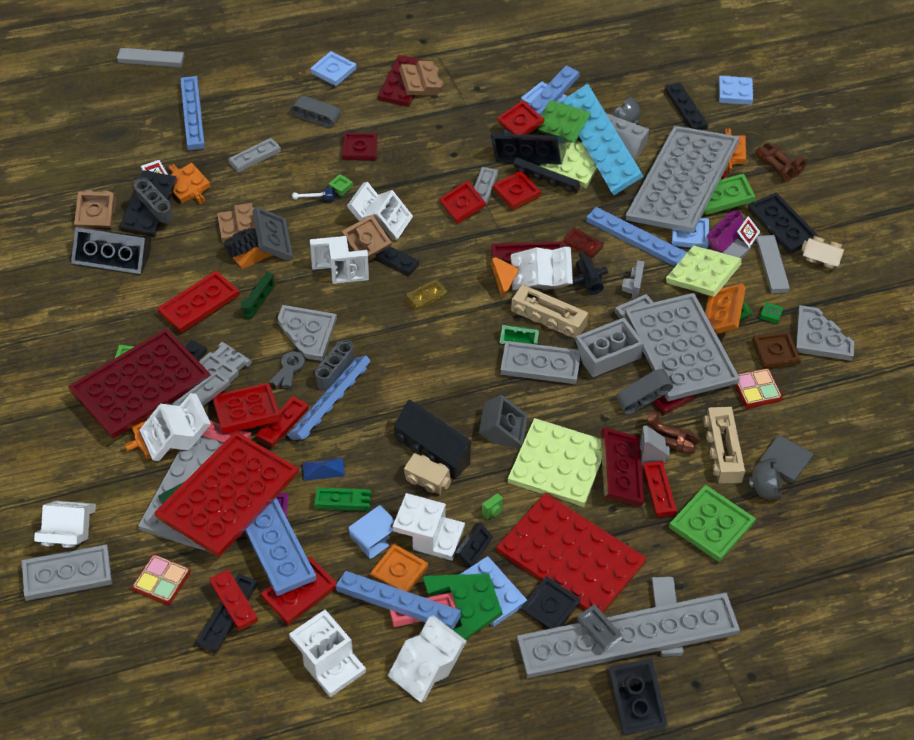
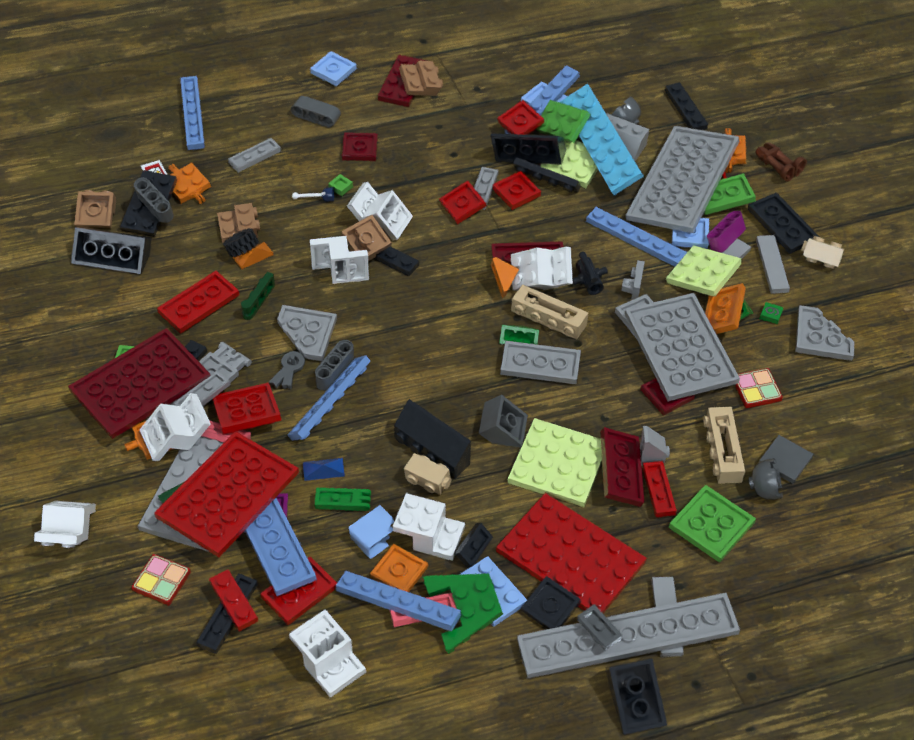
(66, 572): light grey plate -> none
(150, 57): light grey tile -> none
(272, 234): dark grey plate -> none
(290, 414): red plate -> none
(426, 294): clear yellow plate -> none
(427, 658): white bracket -> none
(492, 507): bright green plate -> none
(583, 242): clear red plate -> none
(609, 347): light grey slope -> none
(644, 391): dark grey beam -> none
(684, 441): copper piece -> none
(735, 90): light blue plate -> none
(748, 231): sticker -> none
(776, 350): reddish brown plate -> none

